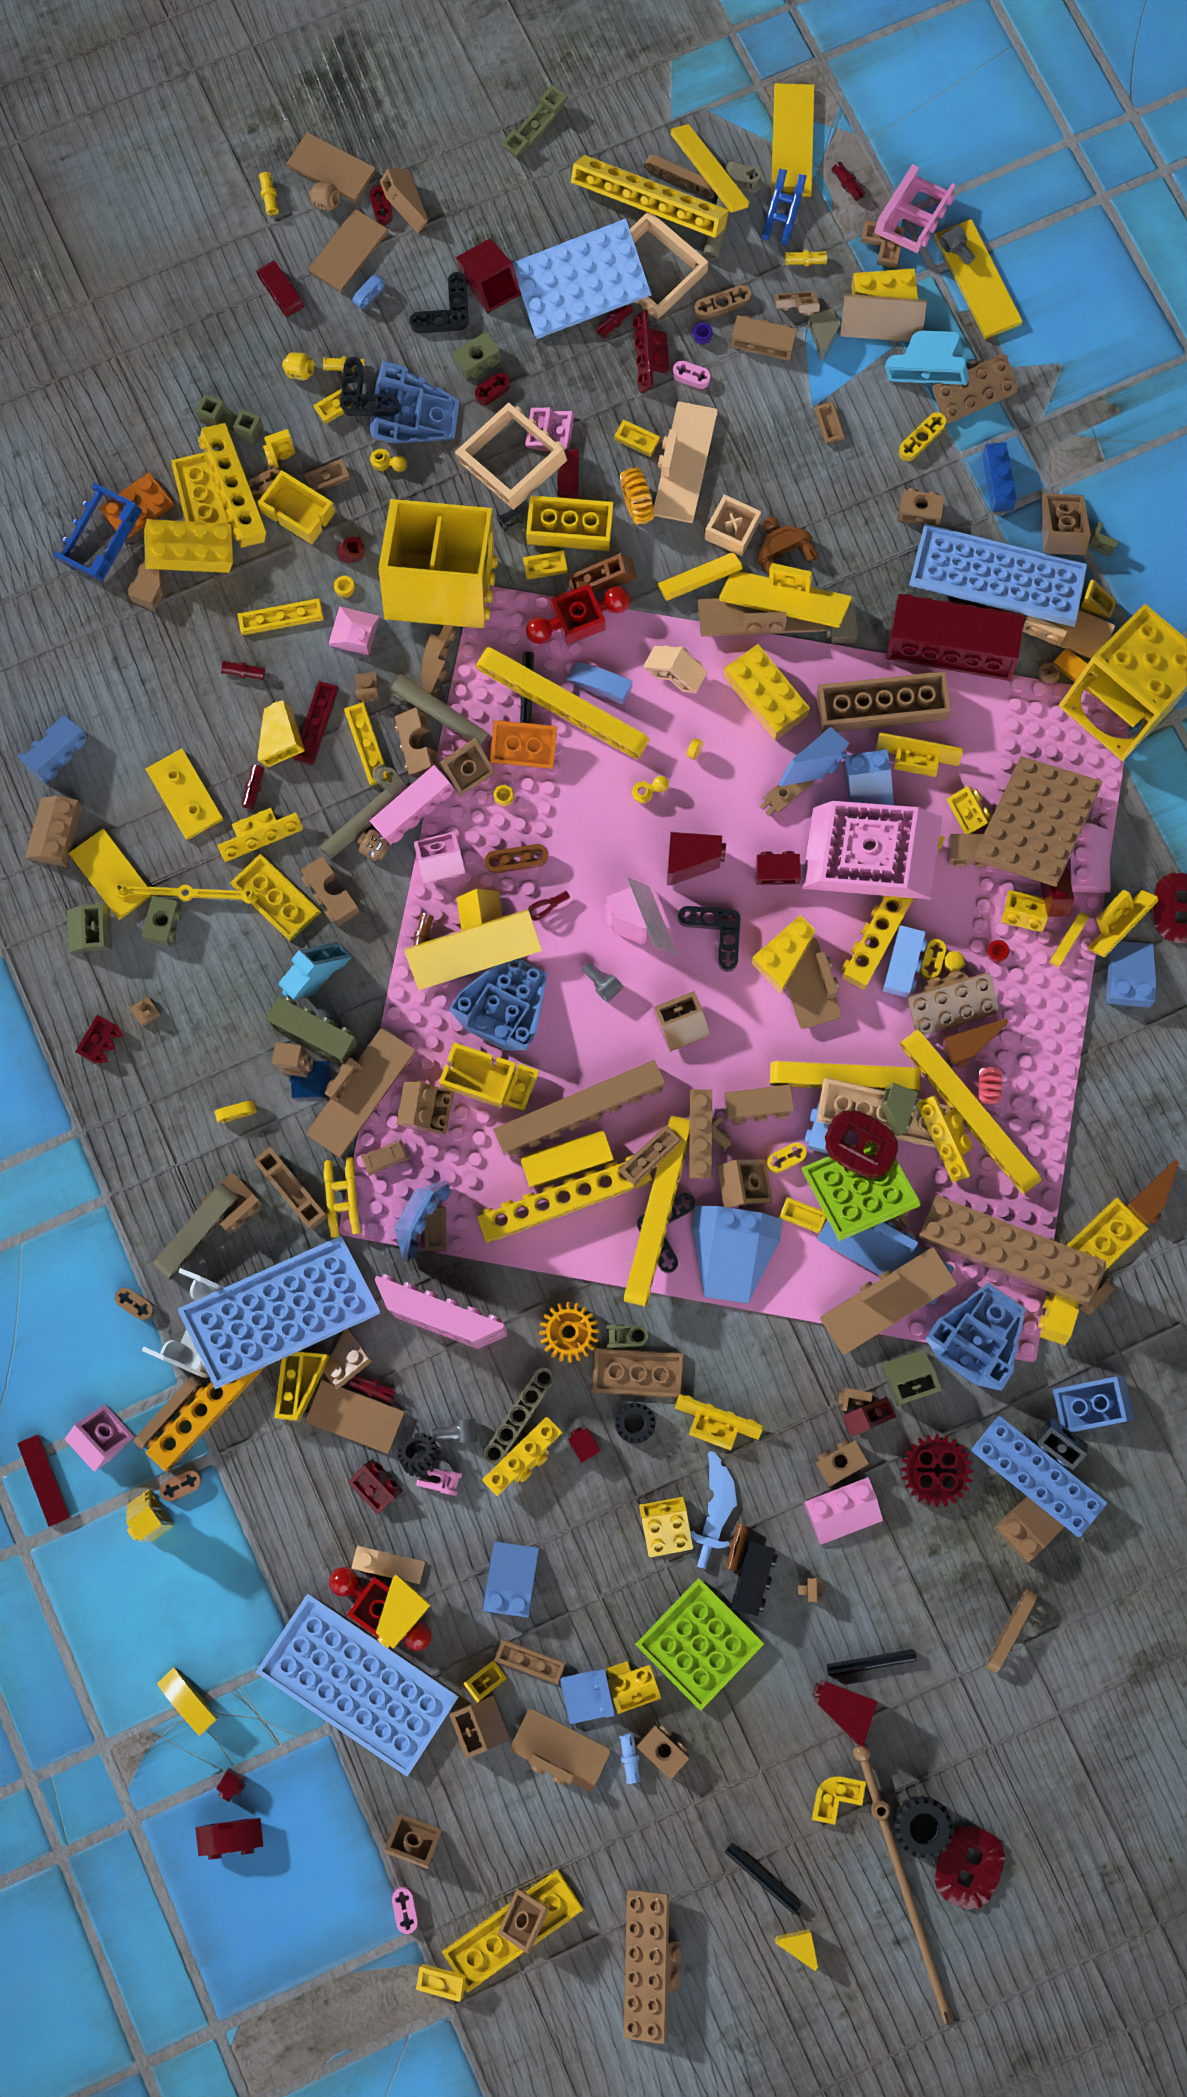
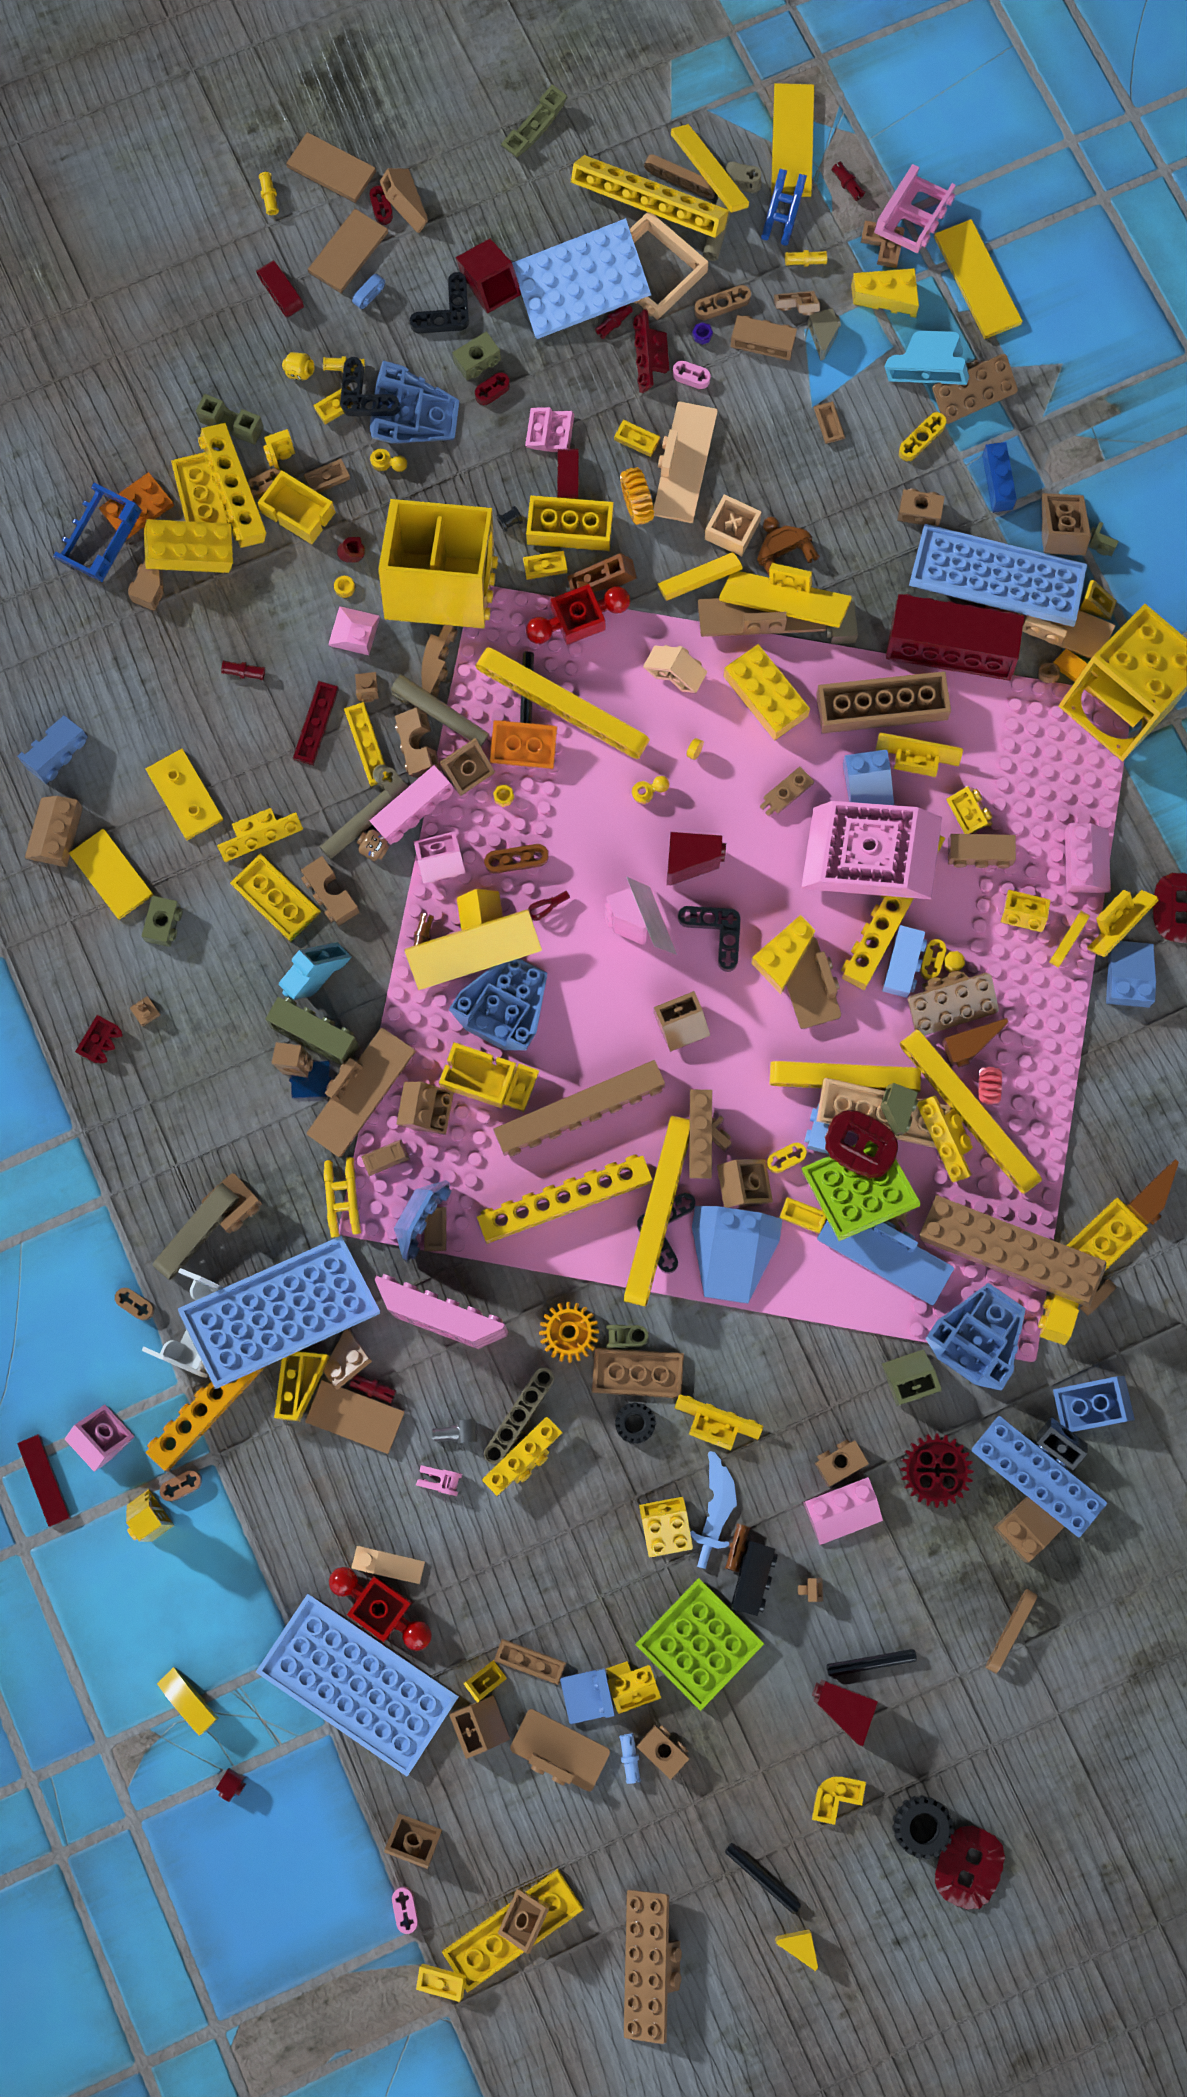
(89, 928): olive slope -> none
(167, 1412): medium nougat beam -> none
(229, 1837): dark red brick -> none
(235, 1111): yellow beam -> none
(248, 895): yellow piece -> none
(252, 787): dark red pin -> none
(279, 735): yellow slope -> none
(280, 616): yellow tile -> none
(290, 1189): medium nougat arch -> none
(324, 196): medium nougat head -> none
(375, 1486): dark red bracket -> none
(400, 1612): yellow slope -> none
(415, 1445): black tyre -> none
(511, 1579): medium blue slope -> none
(532, 480): light nougat window -> none
(566, 1159): yellow brick -> none
(583, 1444): dark red brick -> none
(600, 682): medium blue slope -> none
(606, 986): flat silver pin -> none
(650, 1155): medium nougat tile -> none
(758, 1104): medium nougat brick -> none
(778, 868): dark red brick -> none
(816, 759): medium blue slope -> none
(858, 1397): medium nougat bracket -> none
(863, 1754): medium nougat bar -> none
(869, 1416): dark red slope -> none
(882, 317): medium nougat tile -> none
(887, 1300): medium nougat bracket -> none
(955, 242): dark grey axle -> none
(998, 951): red tile -> none
(1038, 821): medium nougat plate -> none
(1058, 899): dark red brick -> none

